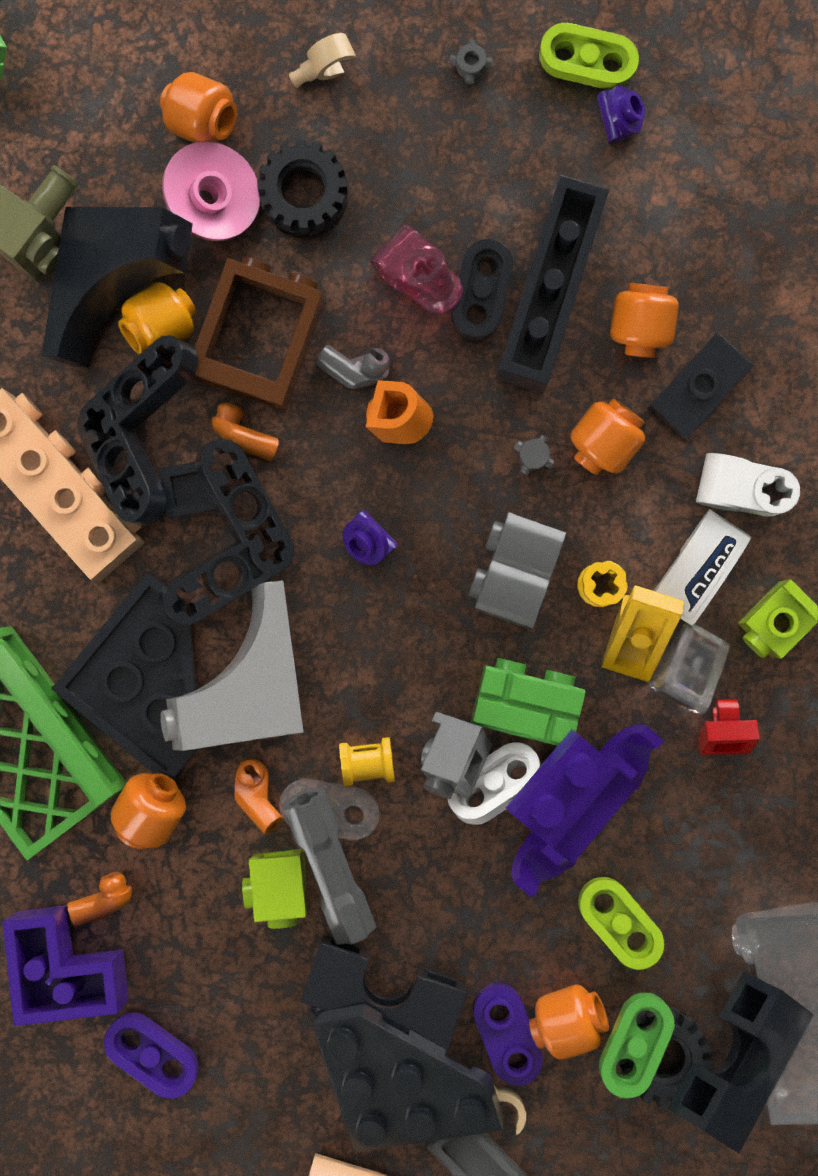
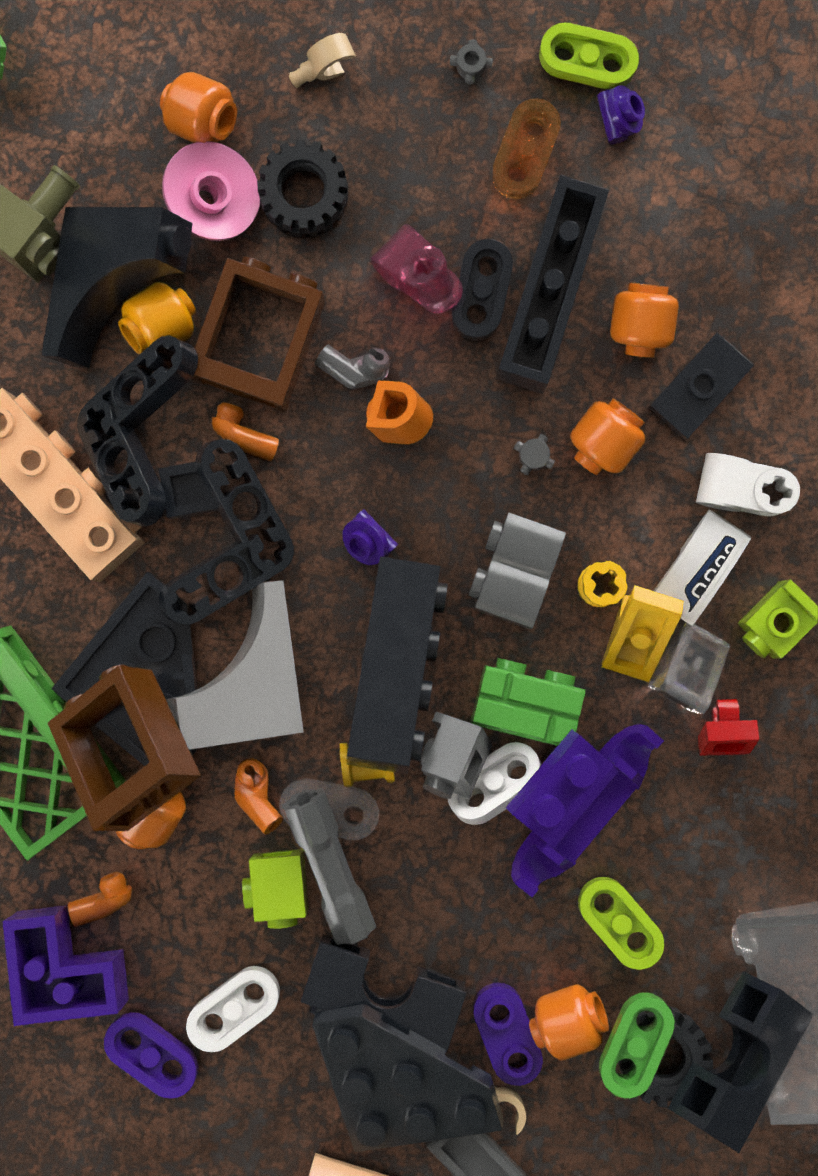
(170, 760): none -> reddish brown window
(234, 1007): none -> white plate
(394, 666): none -> black brick
(524, 150): none -> clear orange plate

